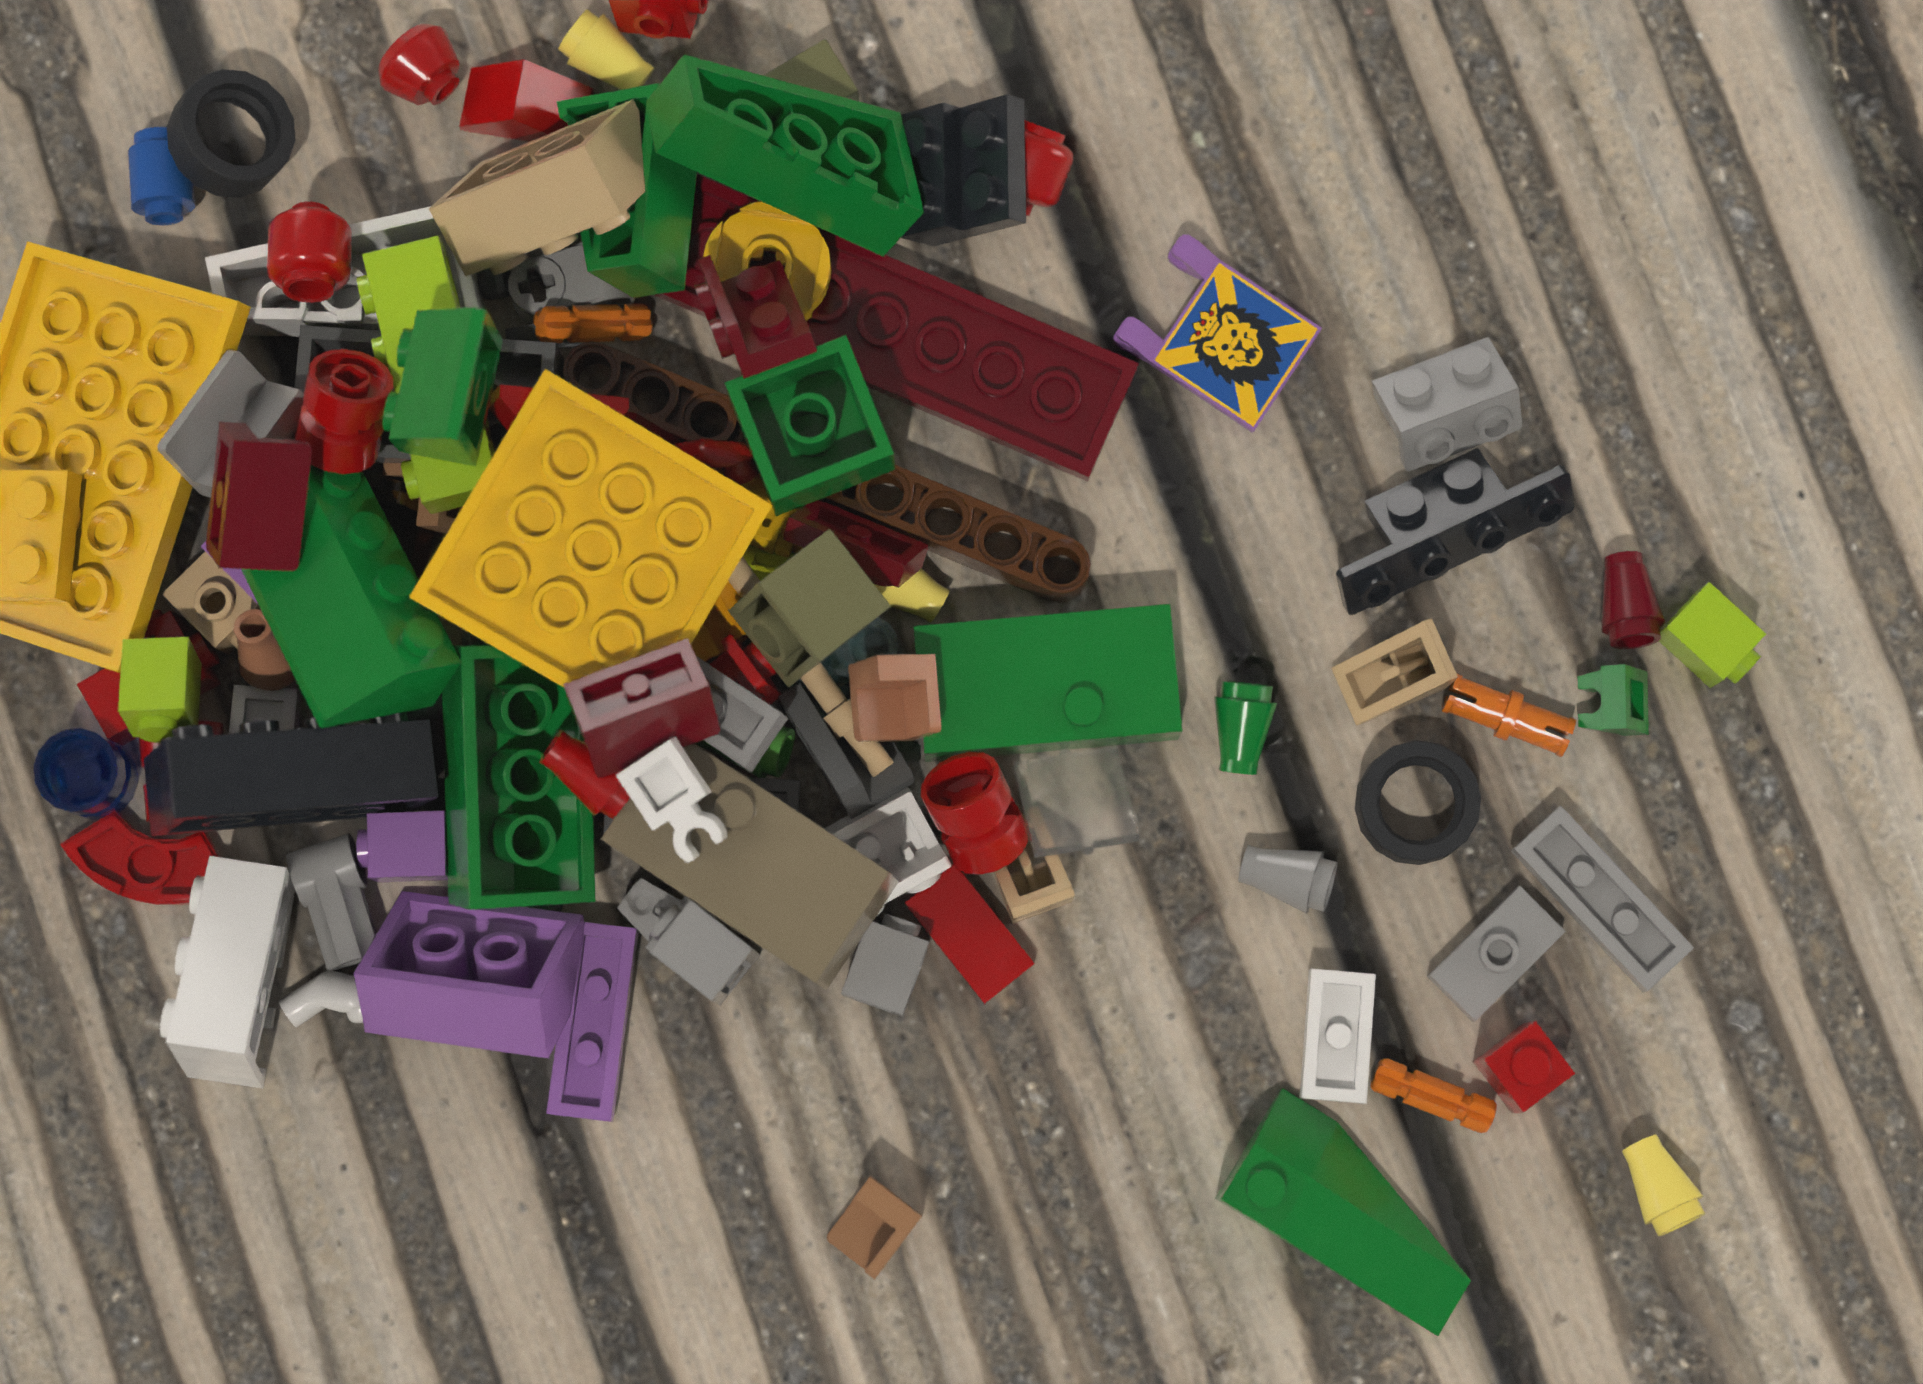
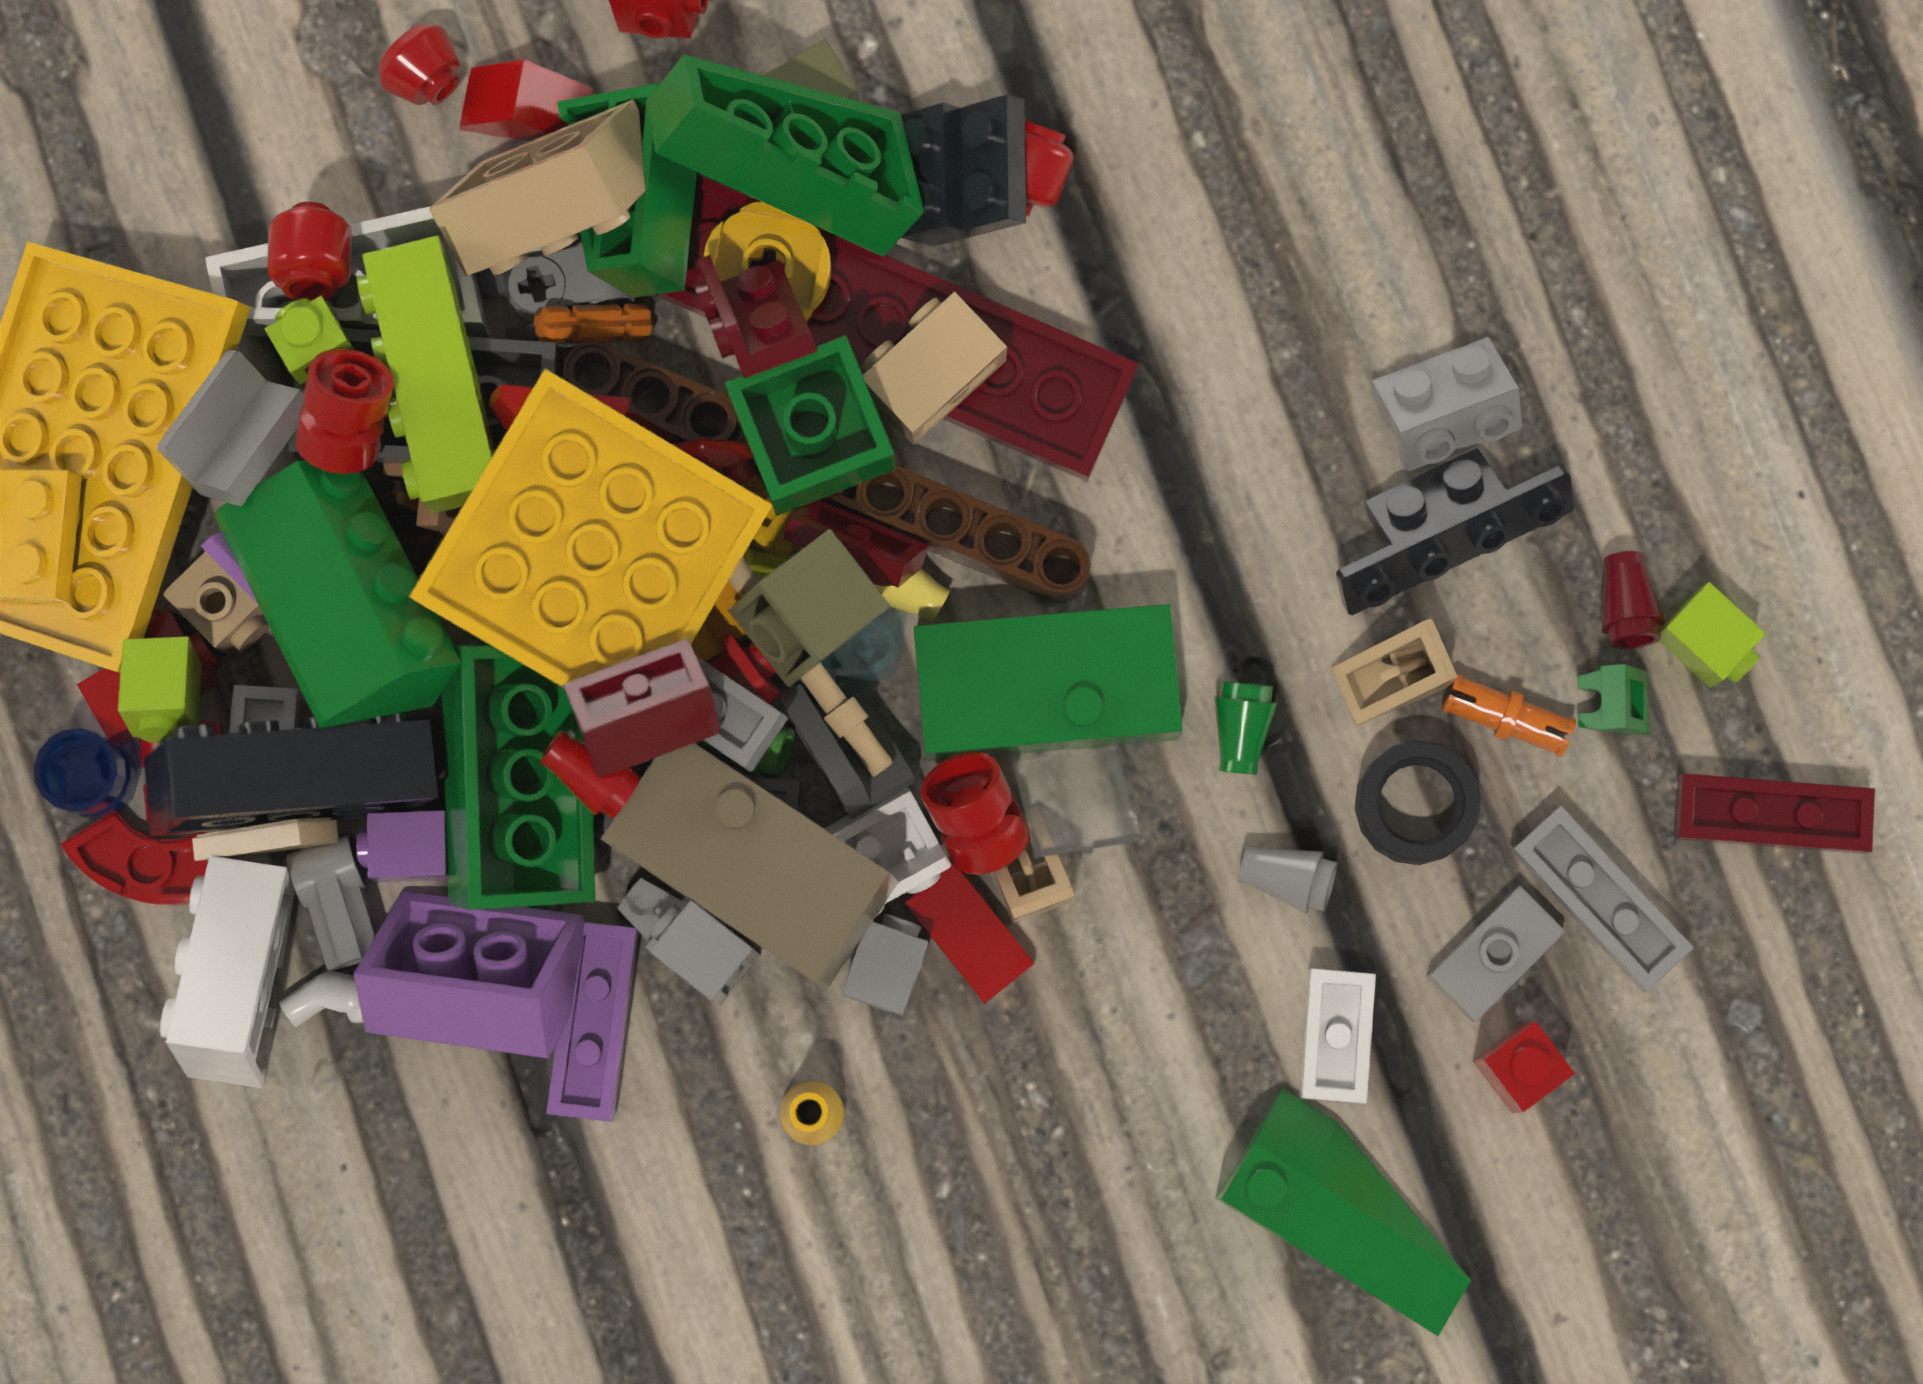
(155, 182): blue brick -> none
(257, 500): dark red panel -> none
(259, 101): black tyre -> none
(259, 653): nougat cone -> none
(265, 838): none -> tan tile
(305, 331): none -> lime brick
(444, 384): green slope -> none
(604, 52): light yellow cone -> none
(667, 789): white plate -> none
(831, 1117): none -> yellow cone
(873, 1227): medium nougat panel -> none
(894, 698): nougat panel -> none
(932, 366): none -> tan brick
(1229, 342): flag -> none
(1433, 1095): orange axle -> none
(1662, 1187): light yellow cone -> none
(1775, 813): none -> dark red plate

